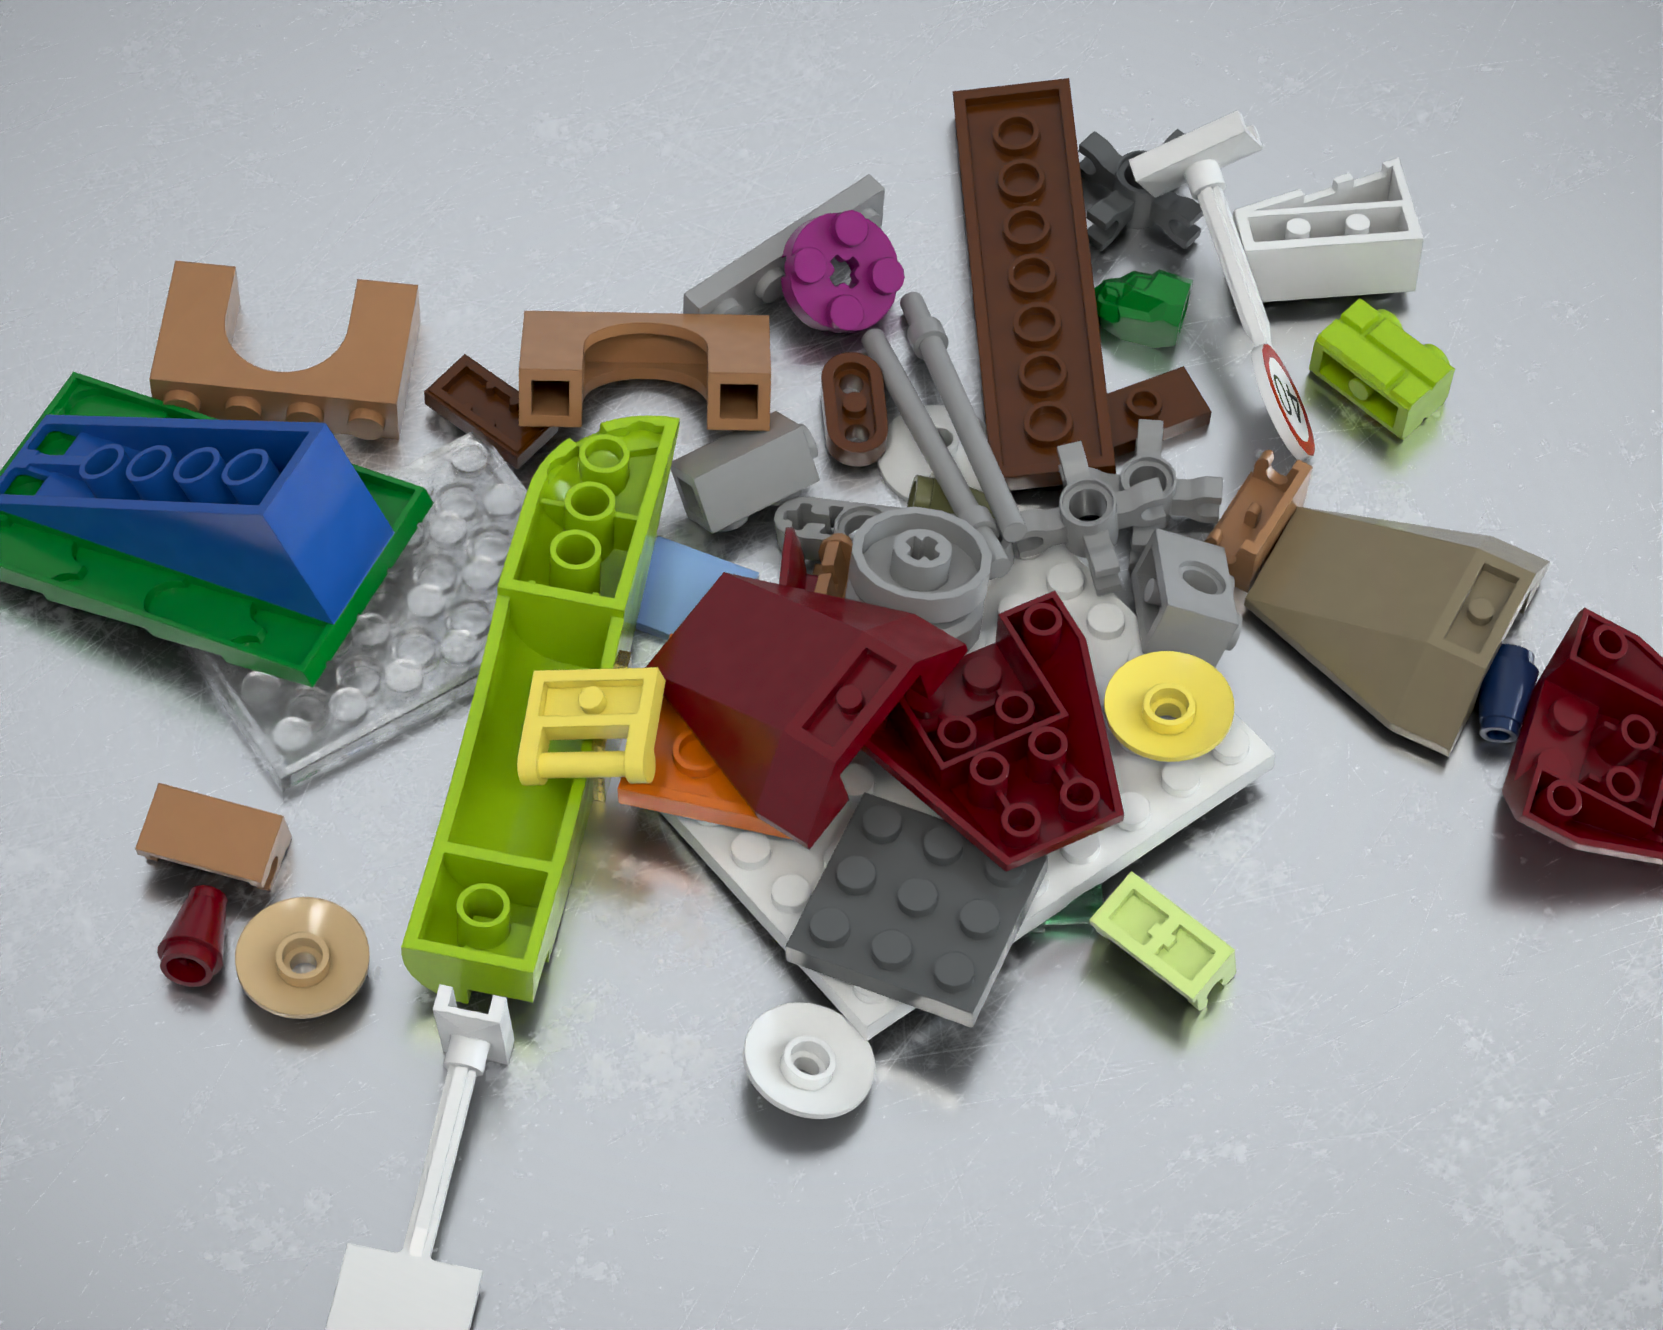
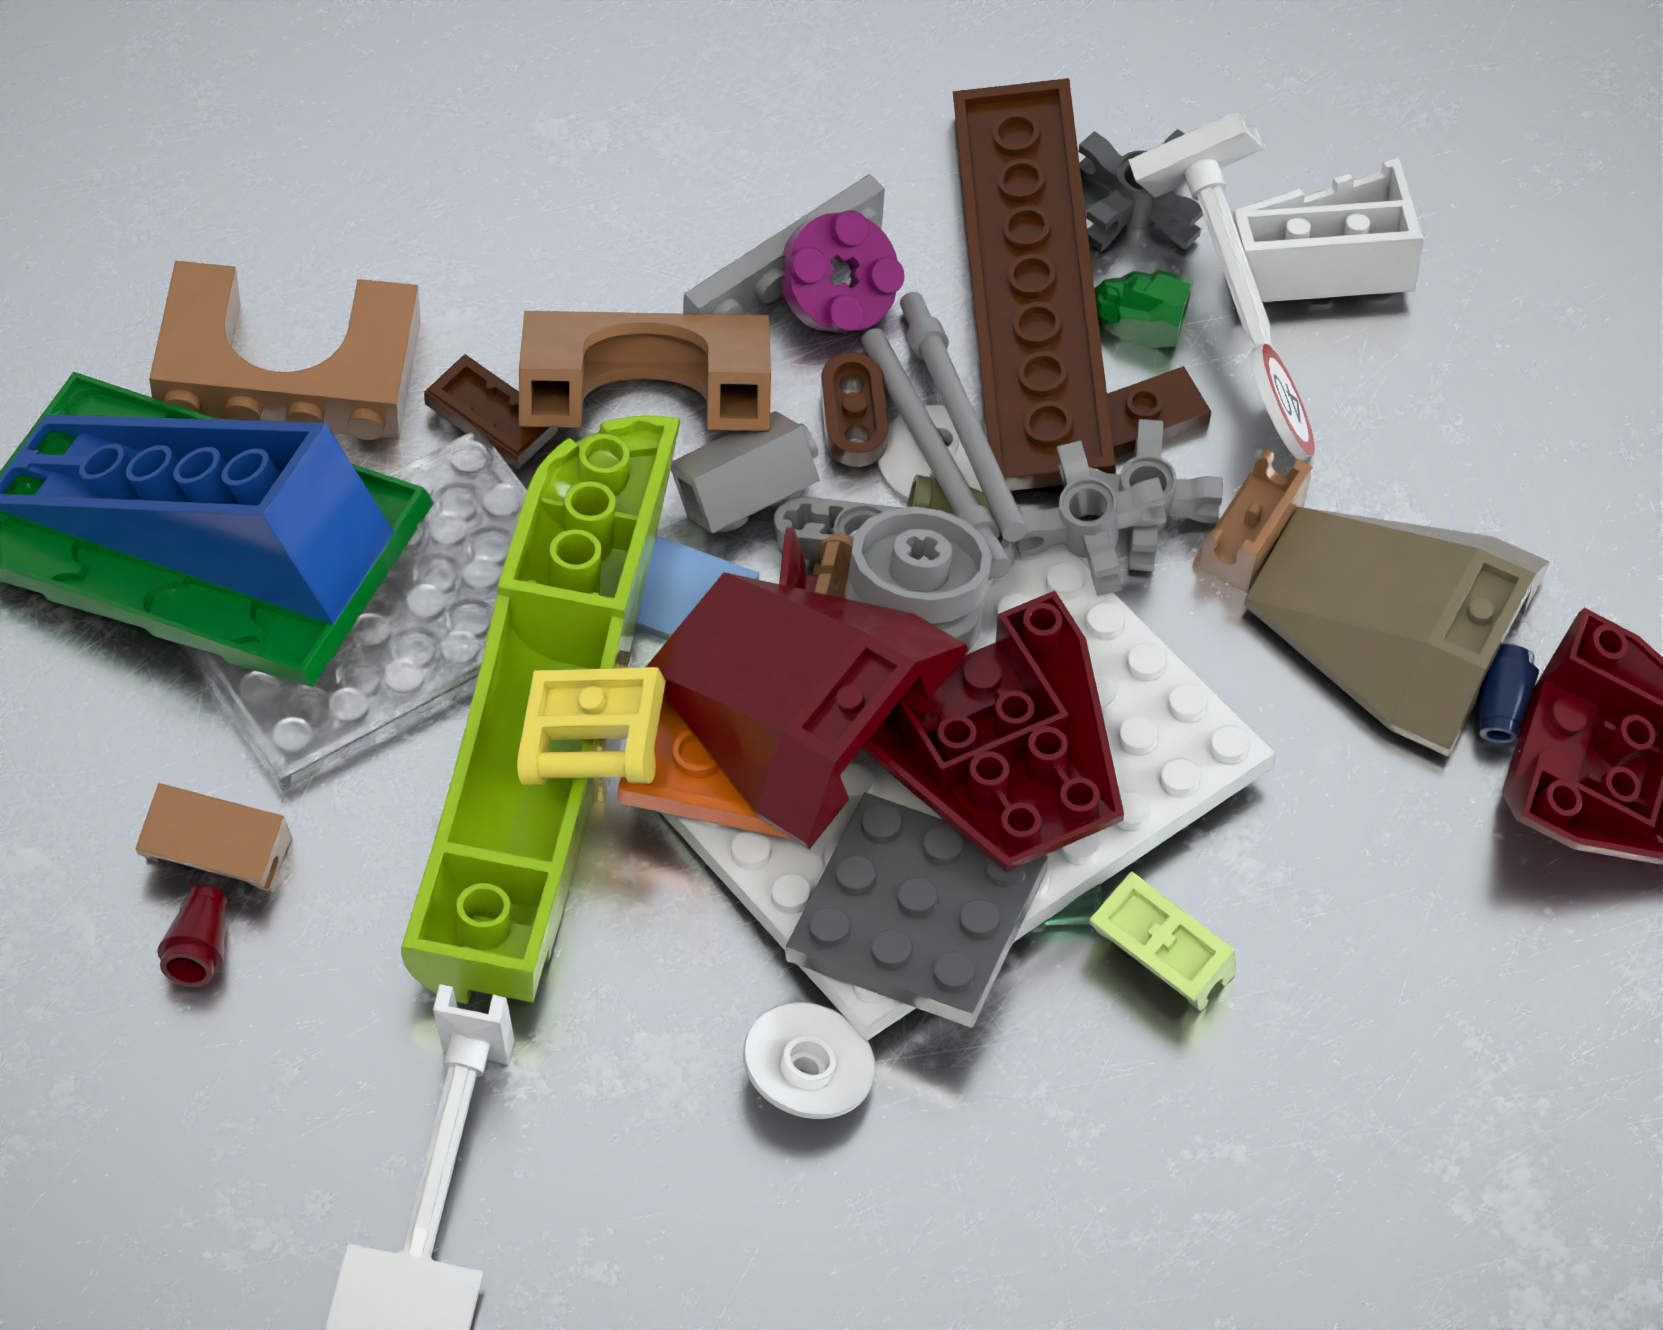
(299, 933): tan dish -> none
(1169, 686): light yellow dish -> none
(1185, 597): light grey brick -> none
(1382, 367): lime brick -> none

